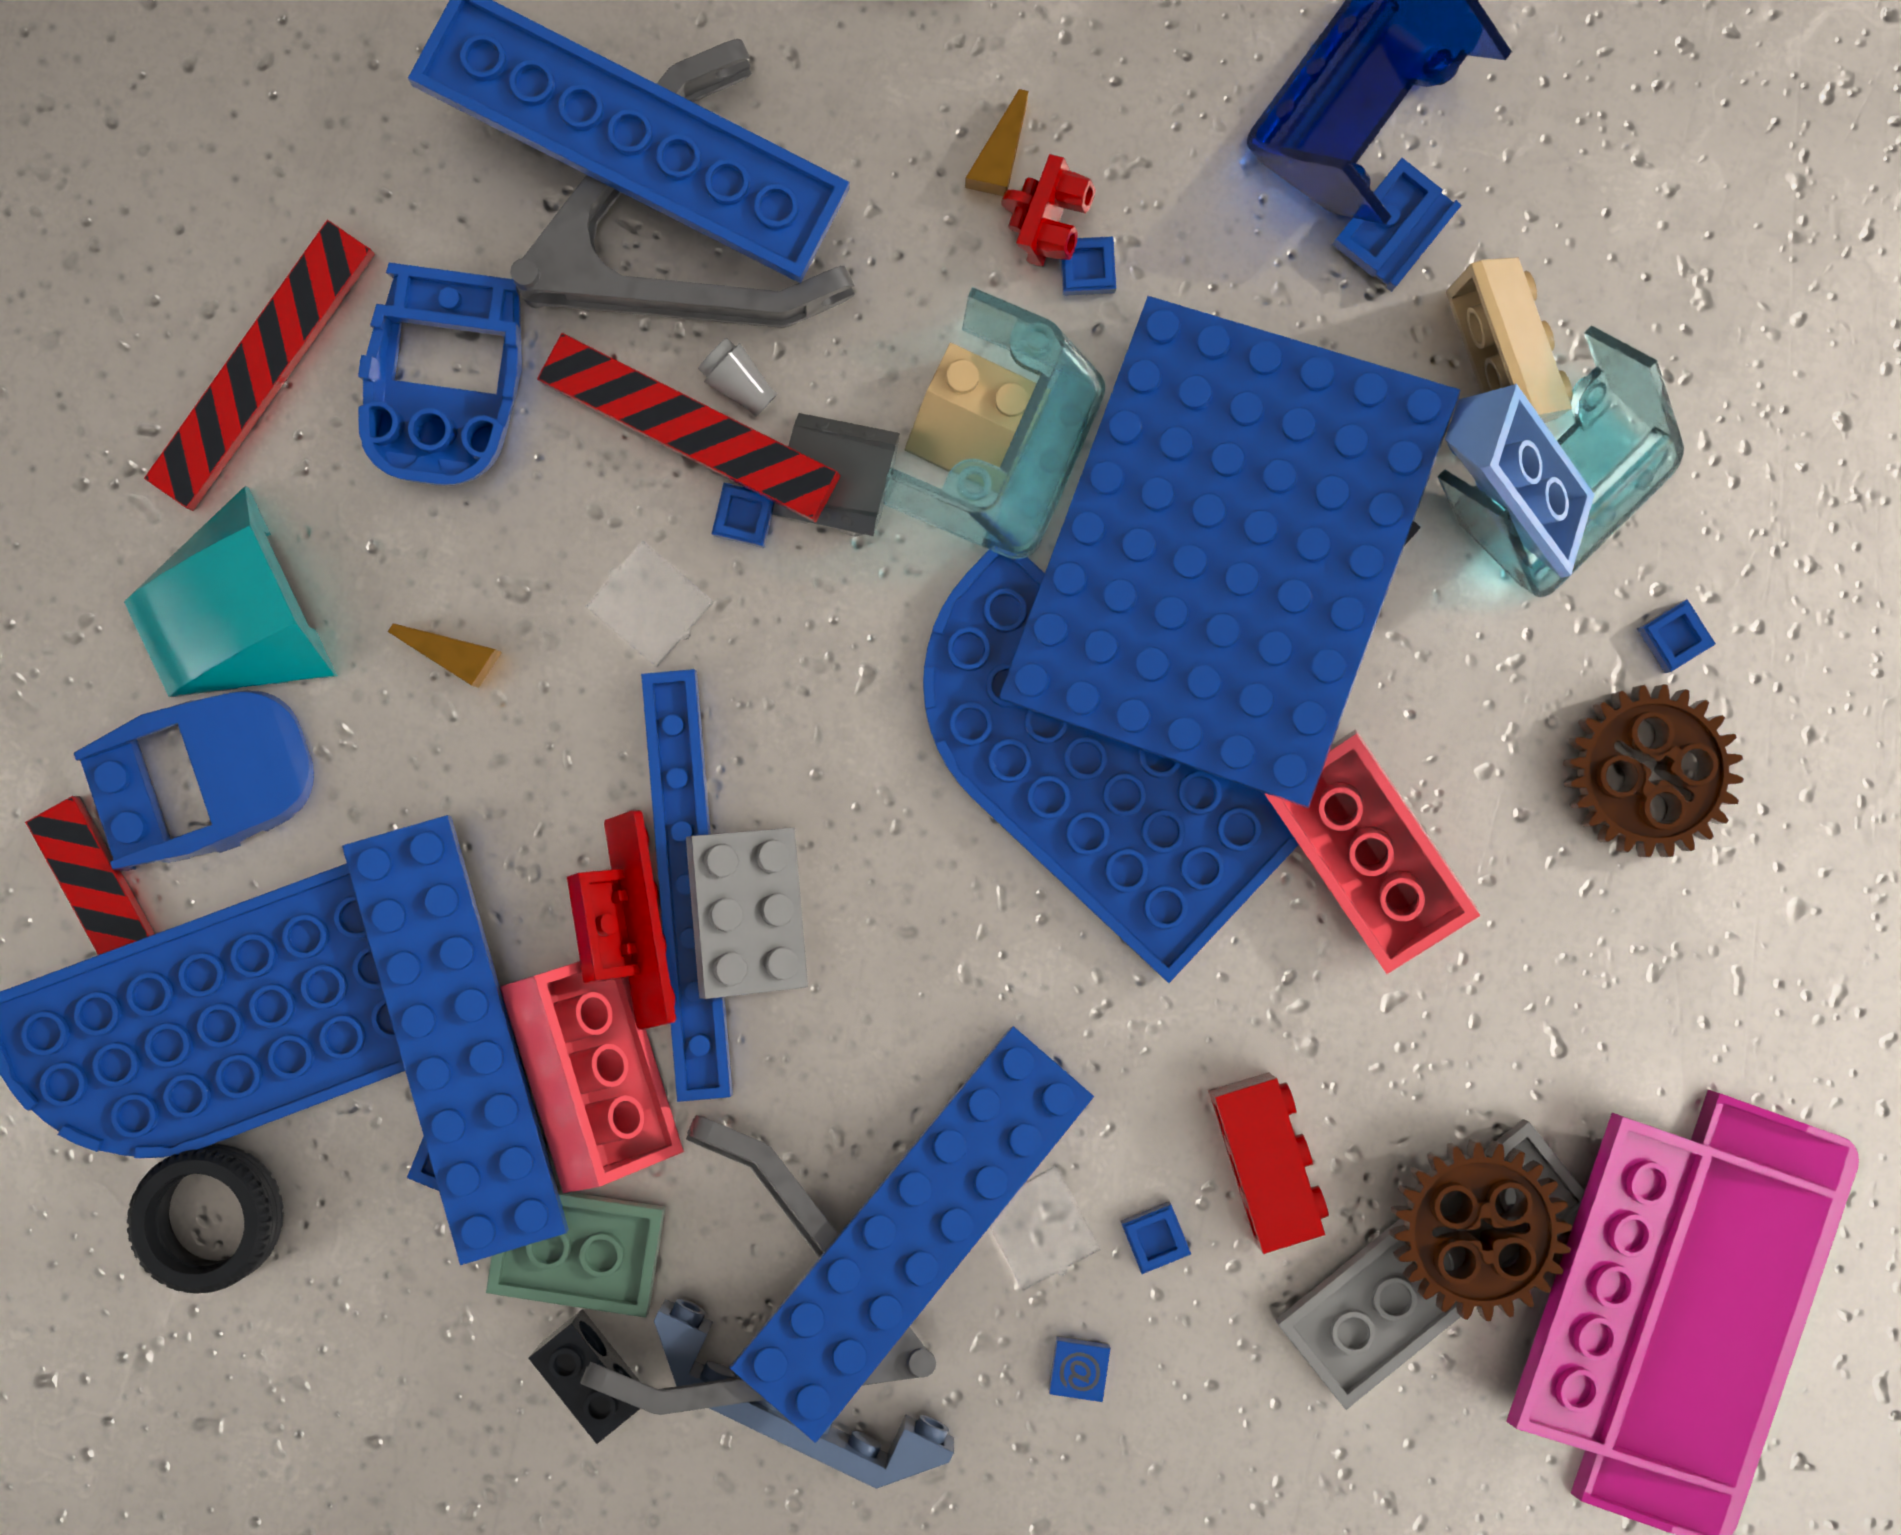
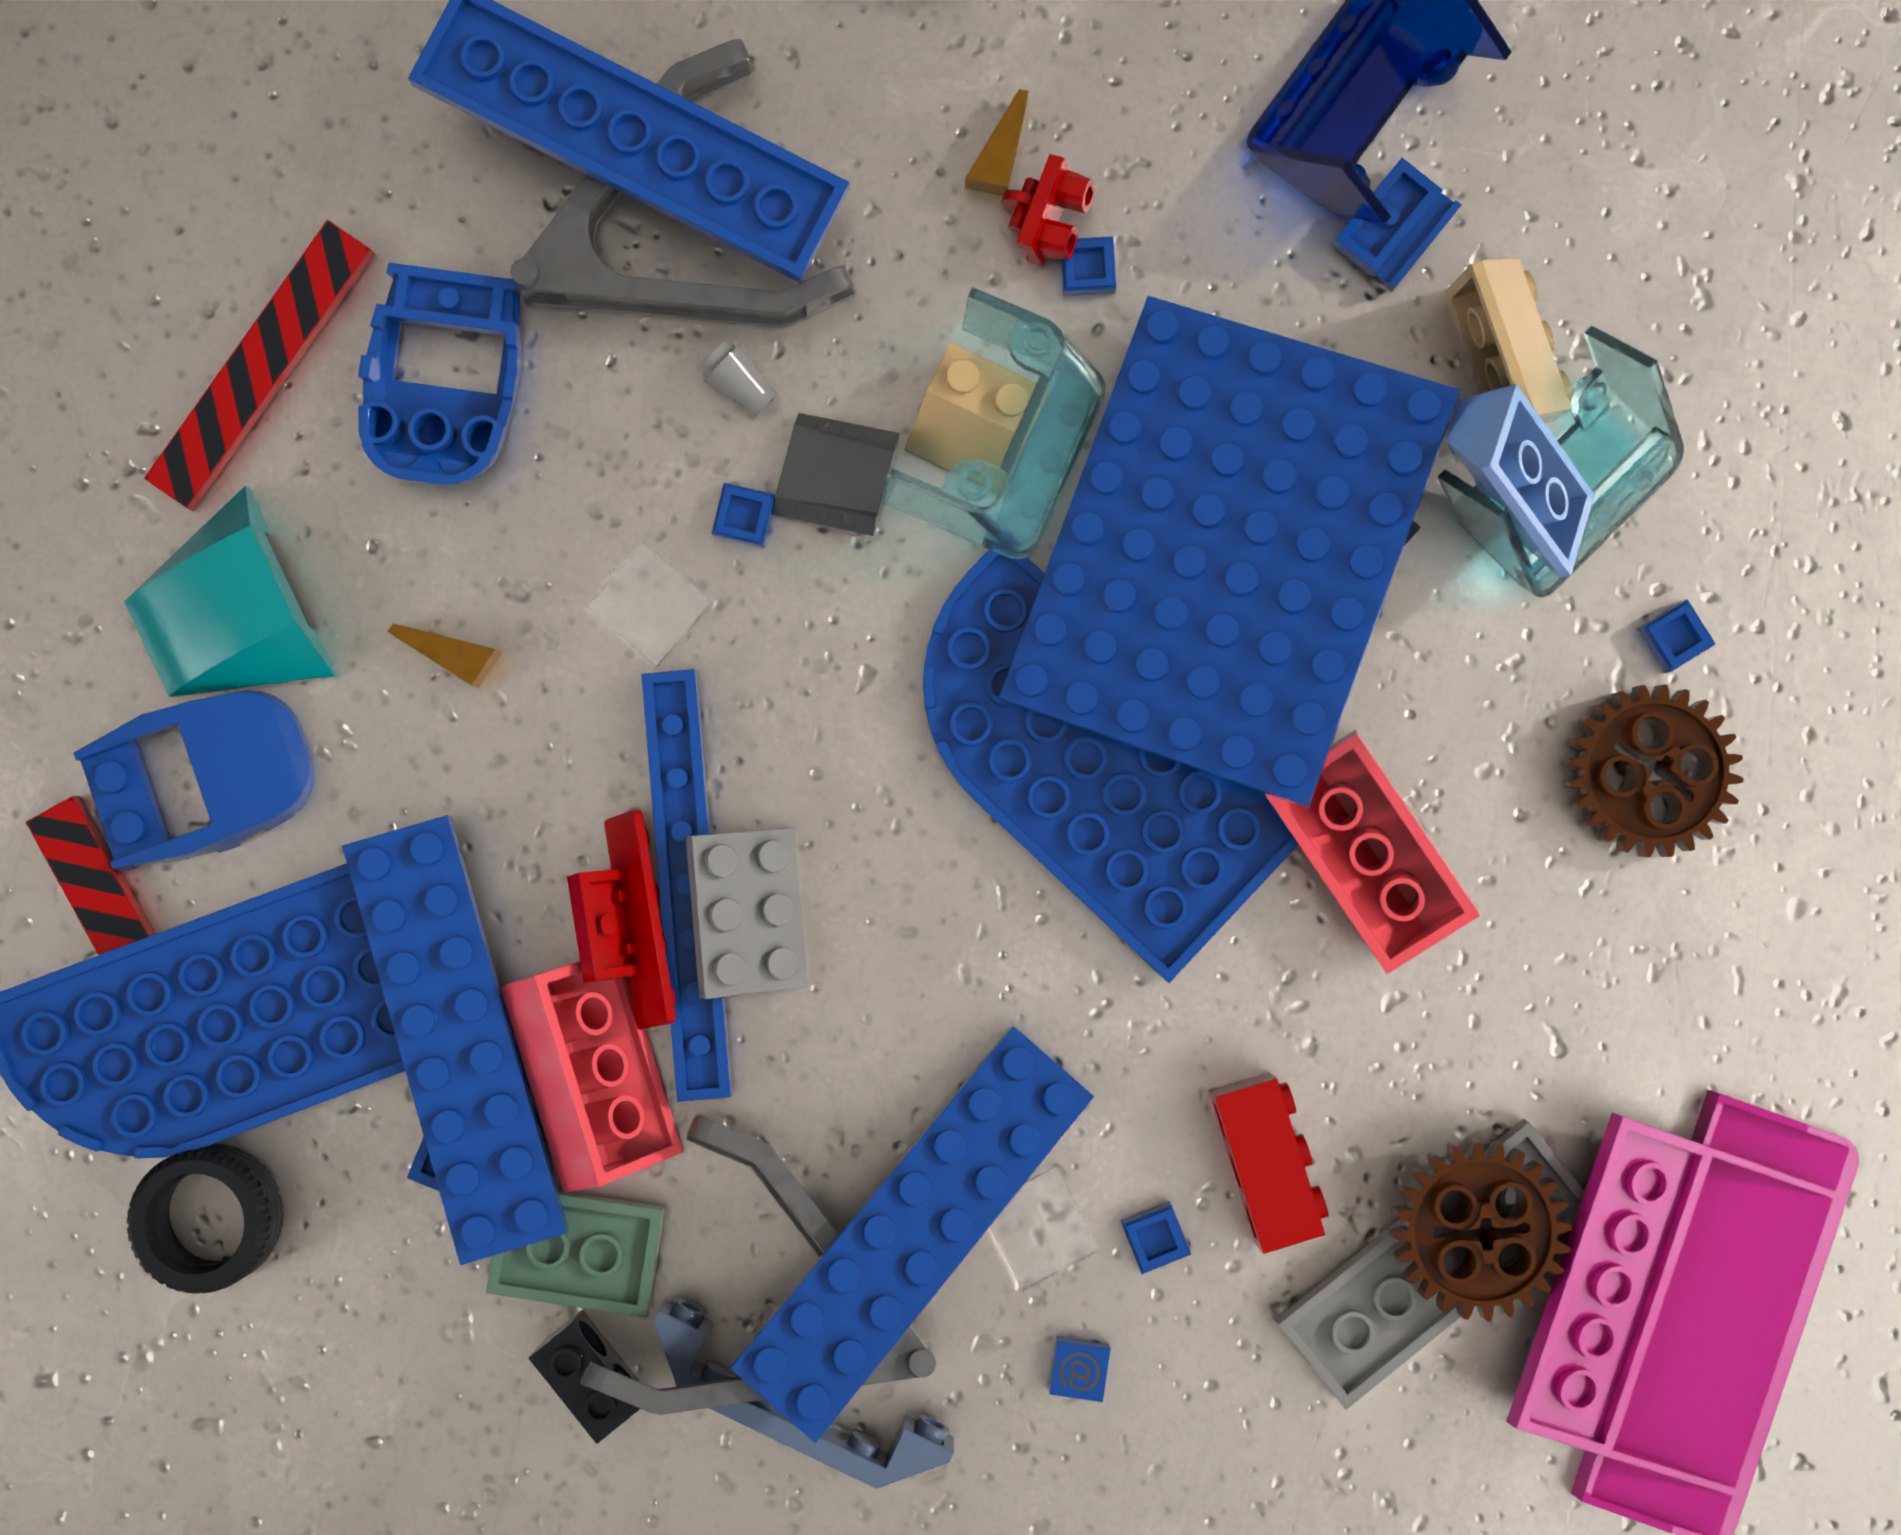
(689, 427): tile -> none

